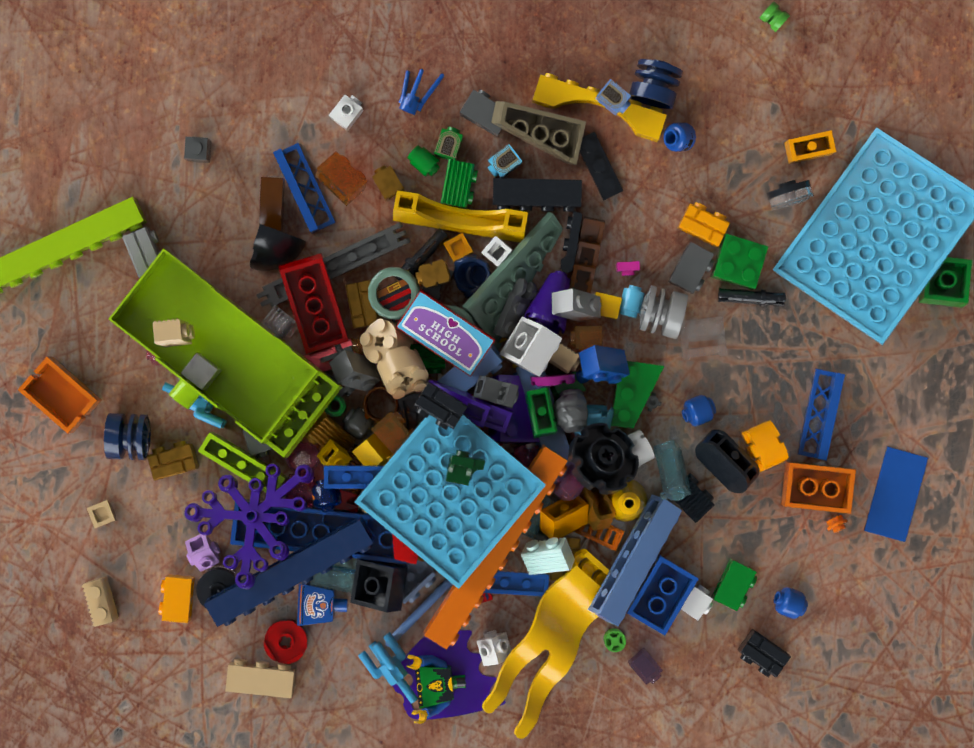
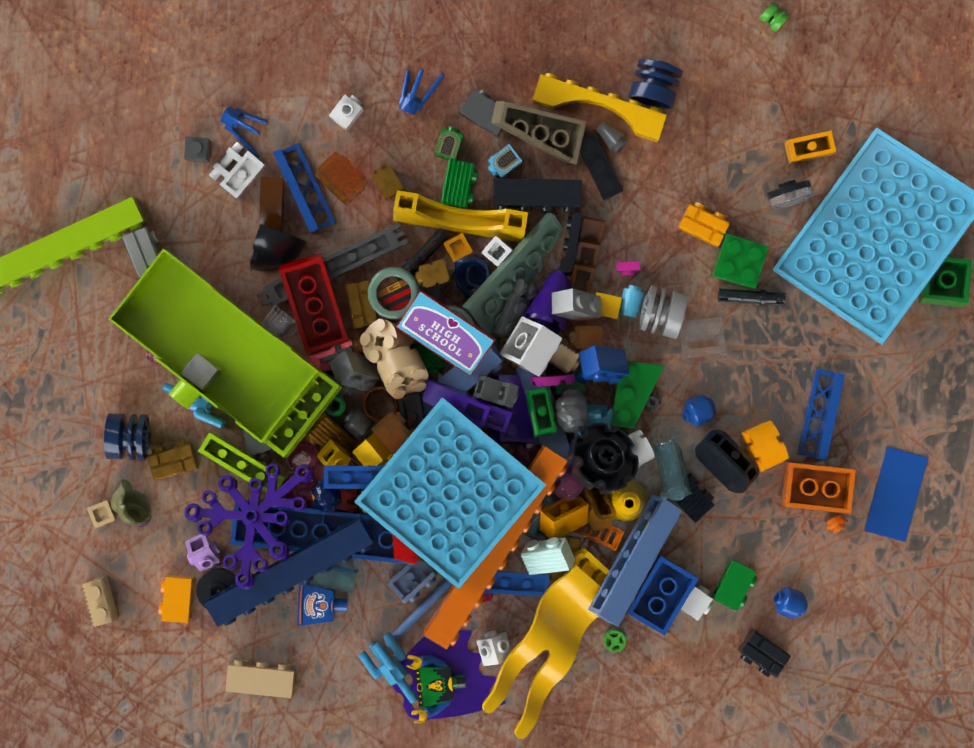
(59, 395): orange piece -> none
(131, 505): none -> olive hair
(173, 332): tan brick -> none
(233, 119): none -> blue plant
(241, 175): none -> white plate
(274, 636): red plate -> none
(379, 585): black brick -> none
(424, 161): green brick -> none
(440, 405): black brick -> none
(462, 467): dark green brick -> none
(613, 98): brick -> none
(613, 138): none -> dark grey cone
(645, 667): clear purple brick -> none
(679, 137): blue head -> none
(691, 268): dark grey brick -> none

